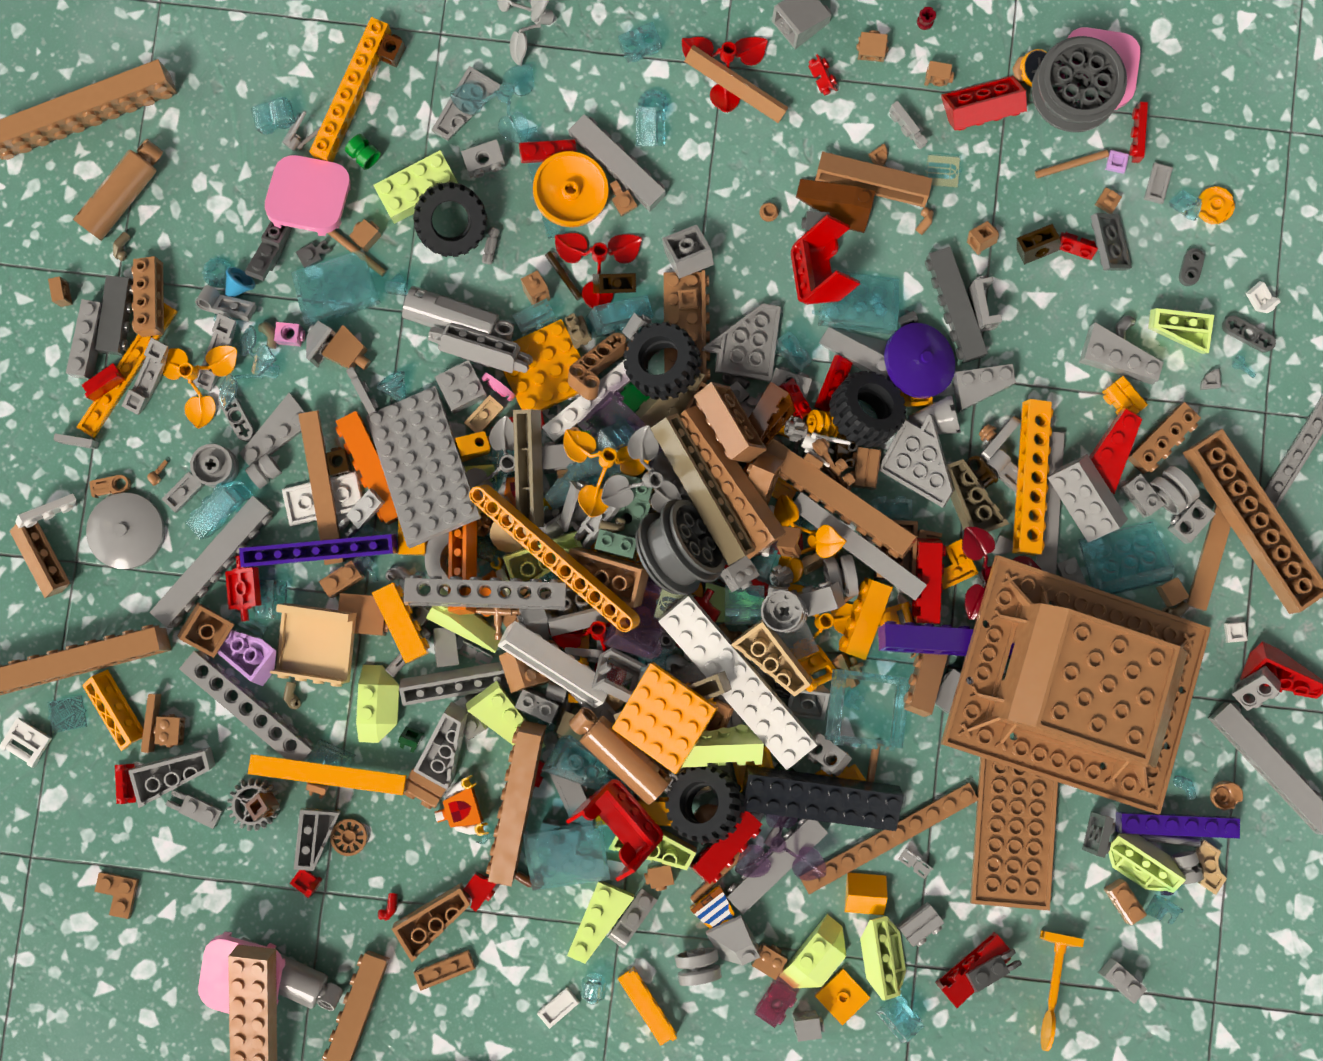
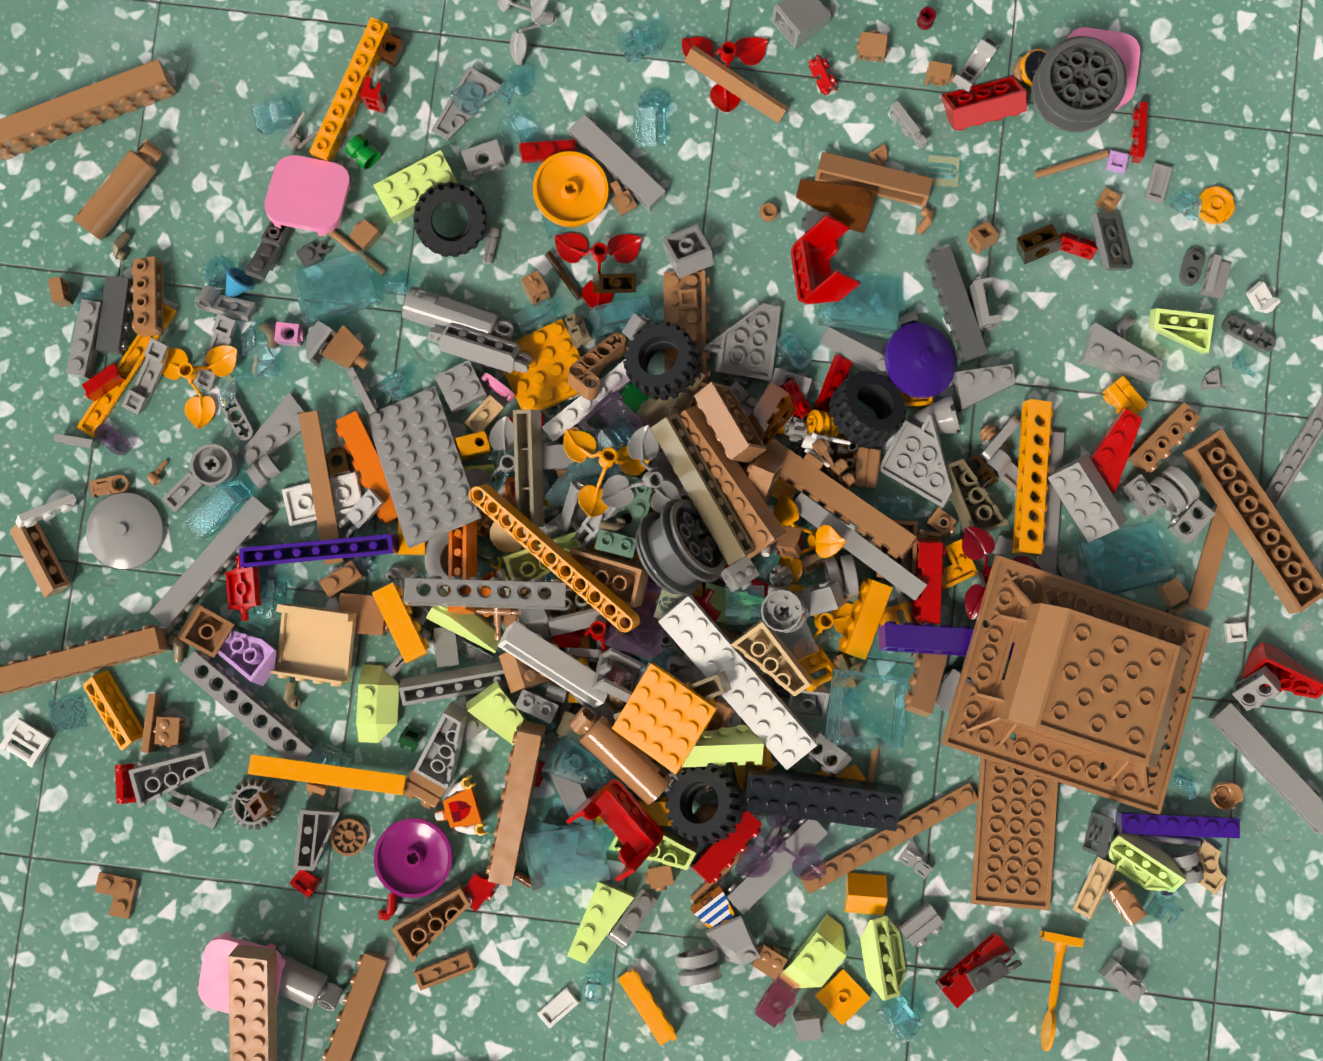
(92, 296): none -> clear light blue bracket
(113, 440): none -> clear purple plate
(178, 647): none -> dark tan arm
(371, 96): none -> red hinge
(413, 858): none -> magenta dish
(934, 522): none -> medium nougat brick
(976, 63): none -> light grey arch
(1094, 888): none -> tan plate
(1215, 278): none -> light grey panel

